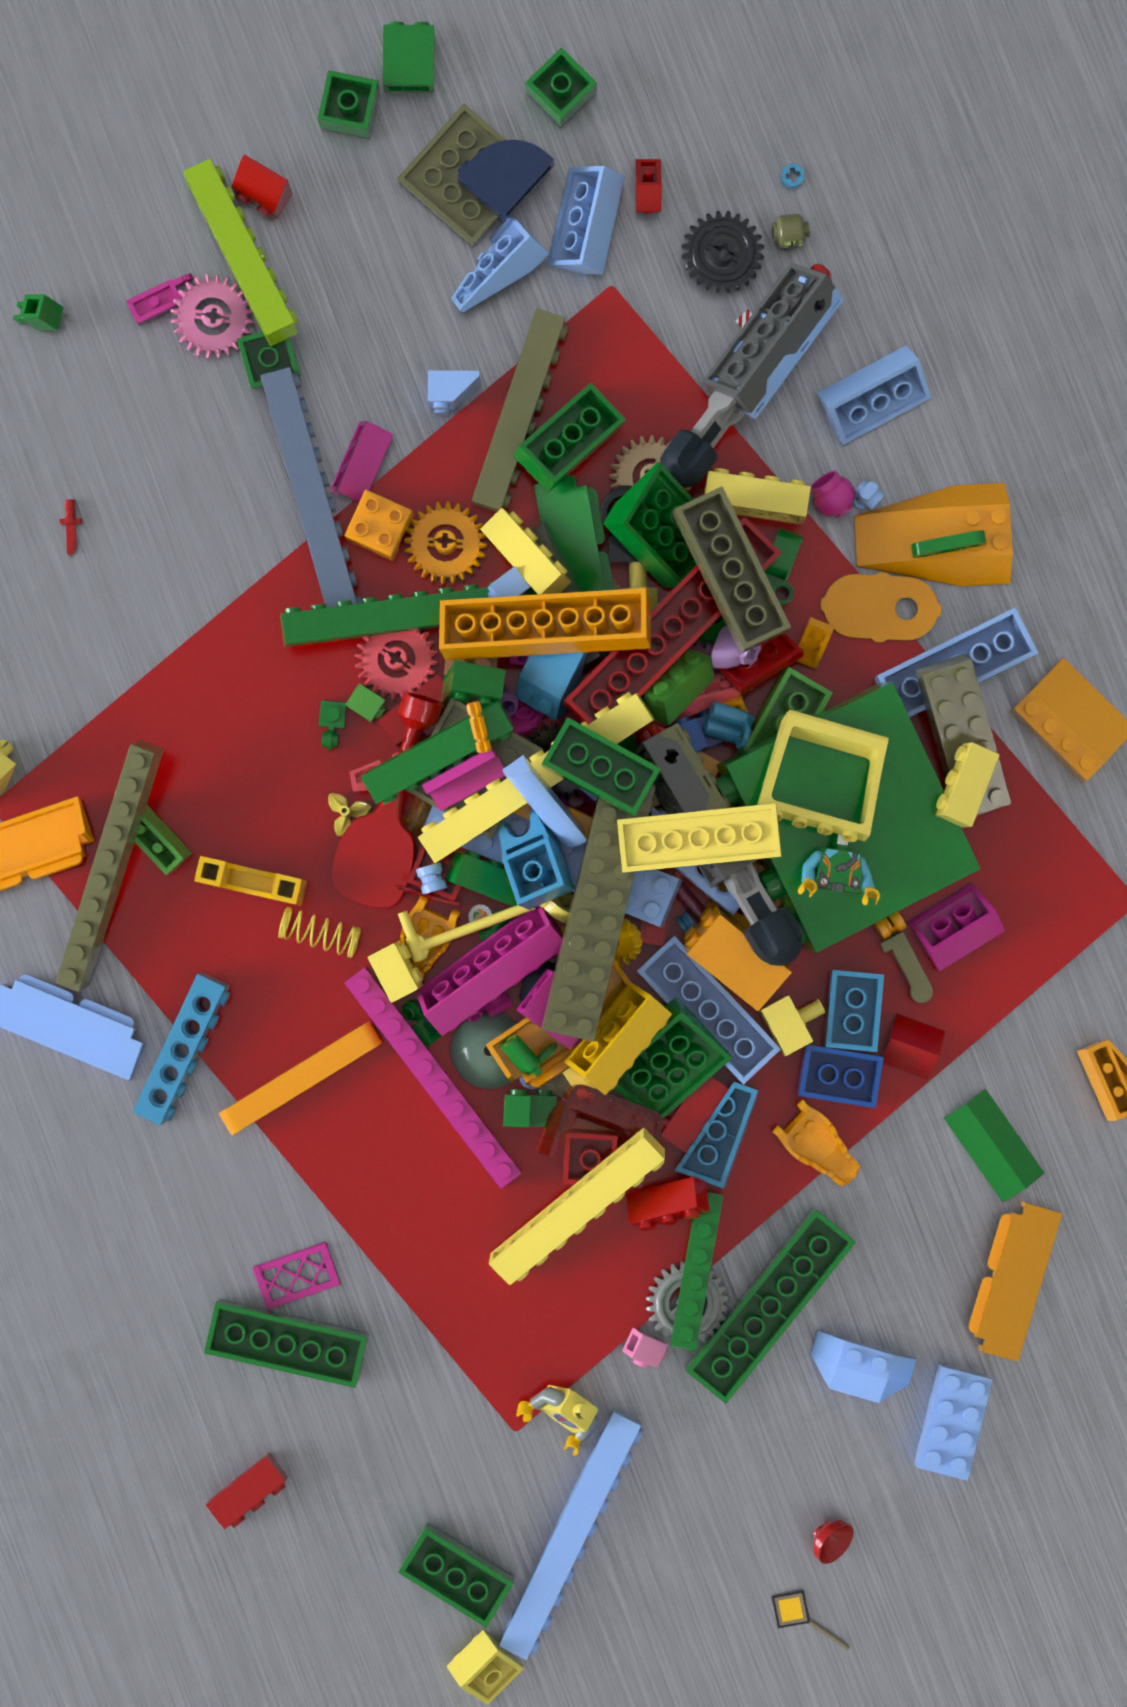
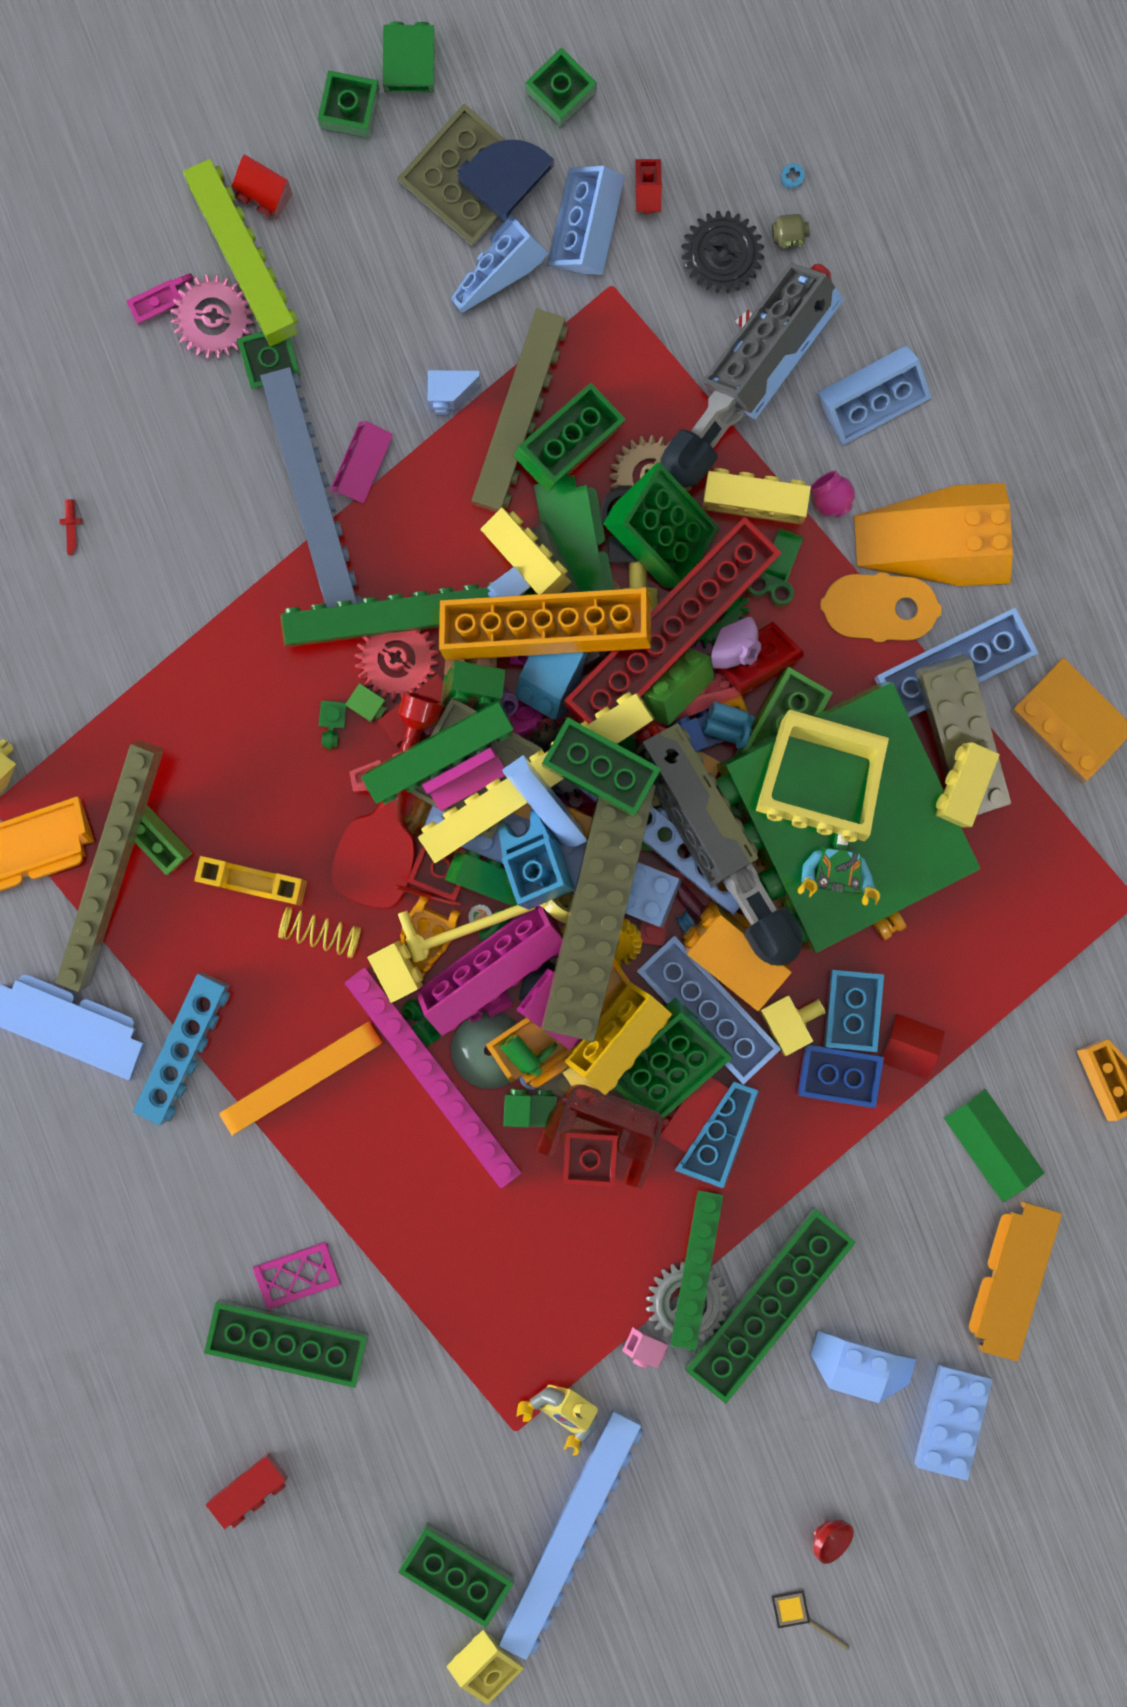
(39, 312): green brick -> none
(339, 804): light yellow plant -> none
(379, 525): light orange piece -> none
(431, 878): light blue wheel -> none
(470, 545): light orange gear -> none
(478, 727): light orange axle -> none
(577, 1206): light yellow brick -> none
(667, 1203): red brick -> none
(699, 838): light yellow plate -> none
(731, 570): olive brick -> none
(814, 642): light orange tile -> none
(816, 1143): light orange animal -> none
(868, 494): light blue plate -> none
(919, 985): olive leg -> none
(948, 544): green beam -> none
(956, 926): dark pink slope -> none

